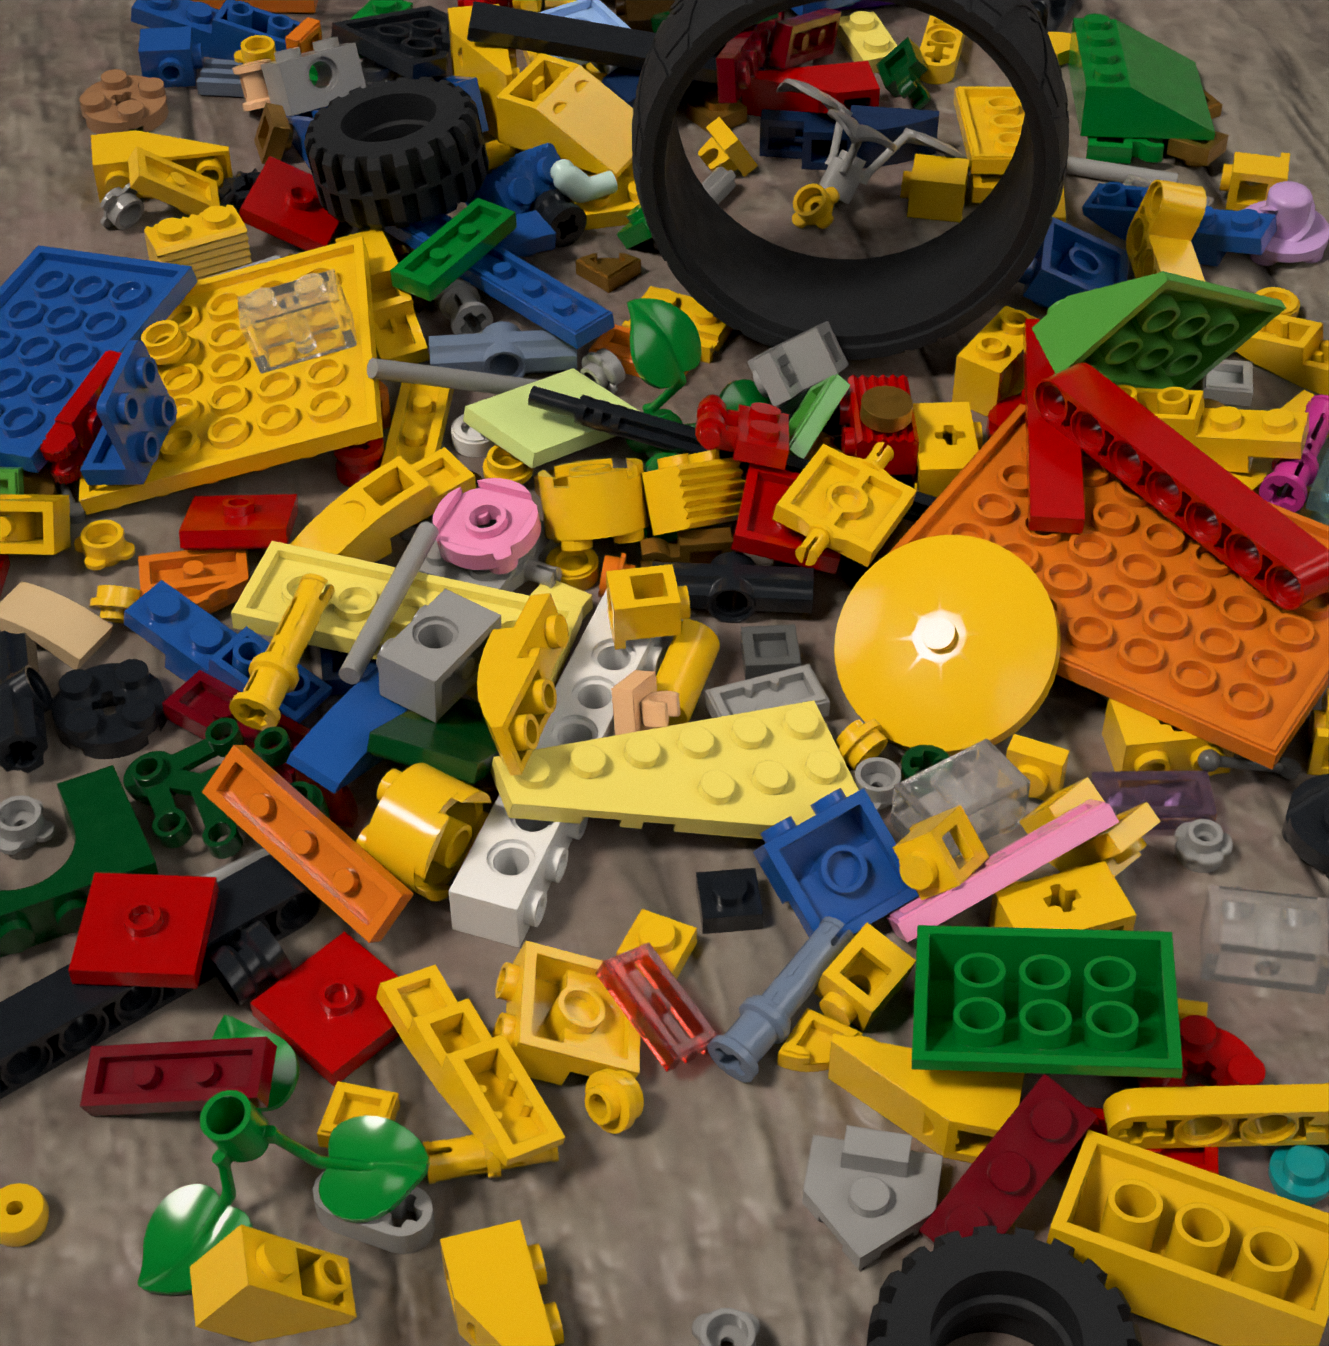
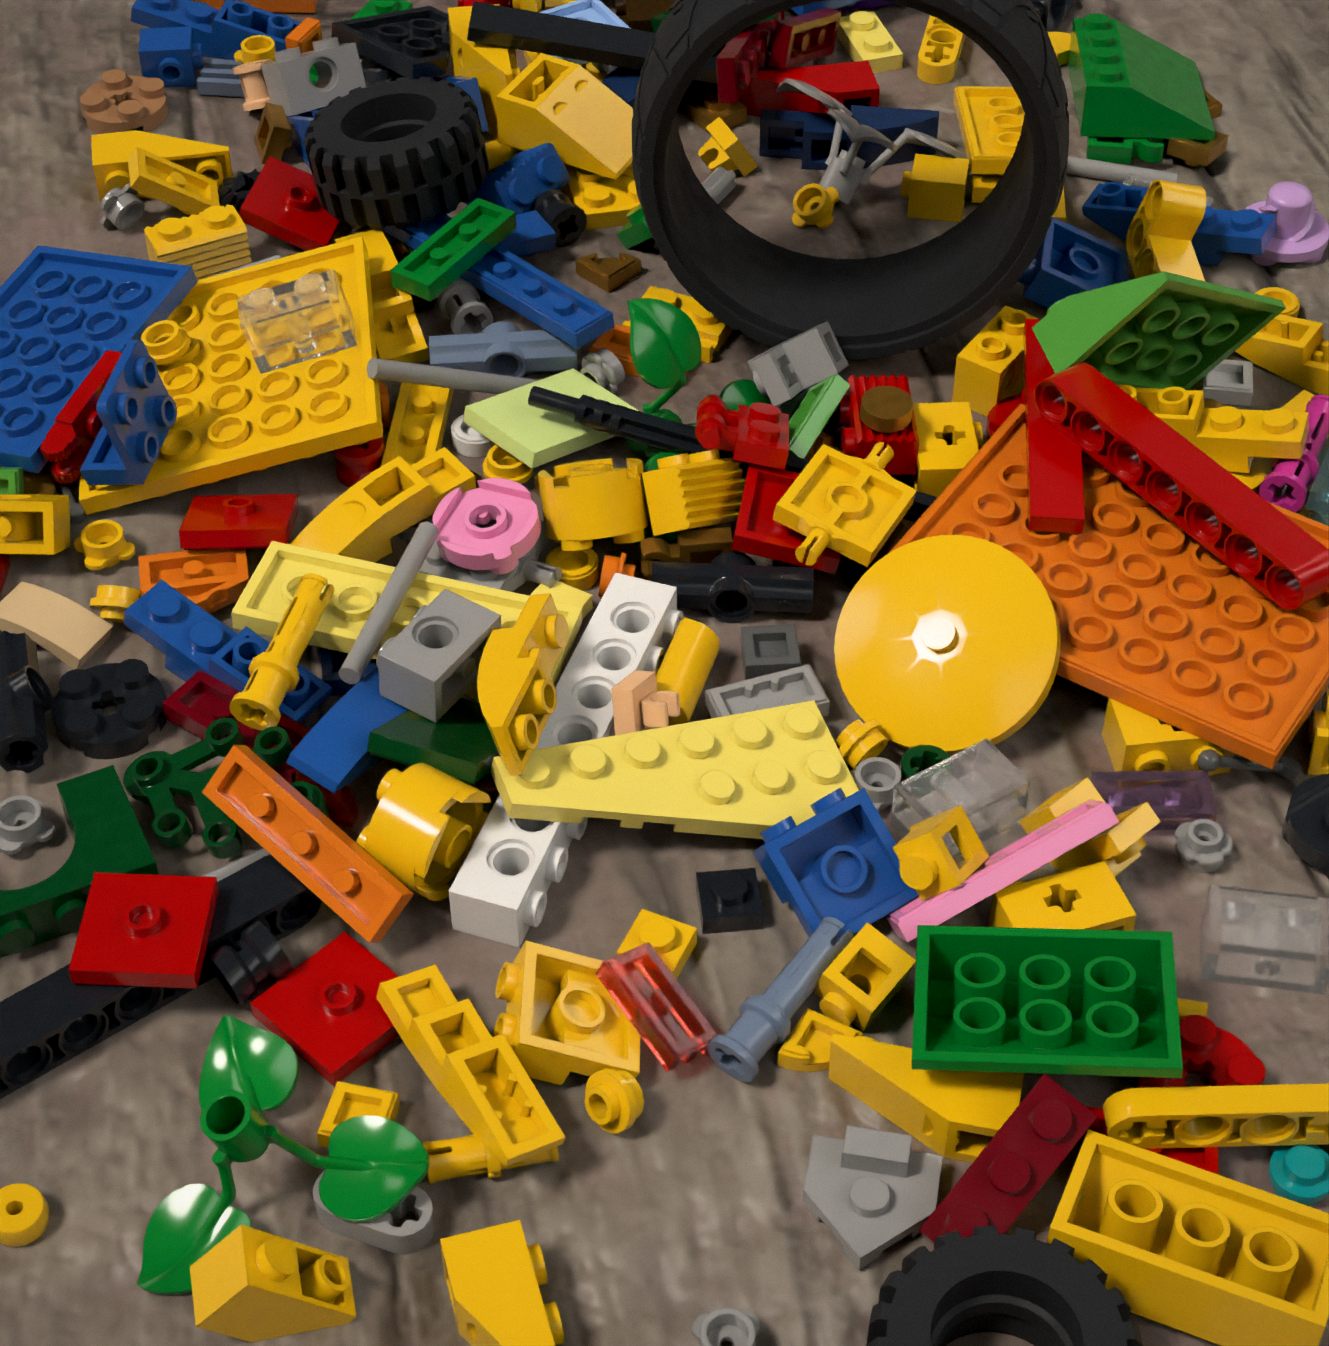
(176, 1075): dark red plate -> none
(578, 185): light aqua arm -> none
(645, 603): yellow brick -> none
(902, 71): dark green plate -> none
(1040, 763): yellow plate -> none
(1251, 178): yellow brick -> none

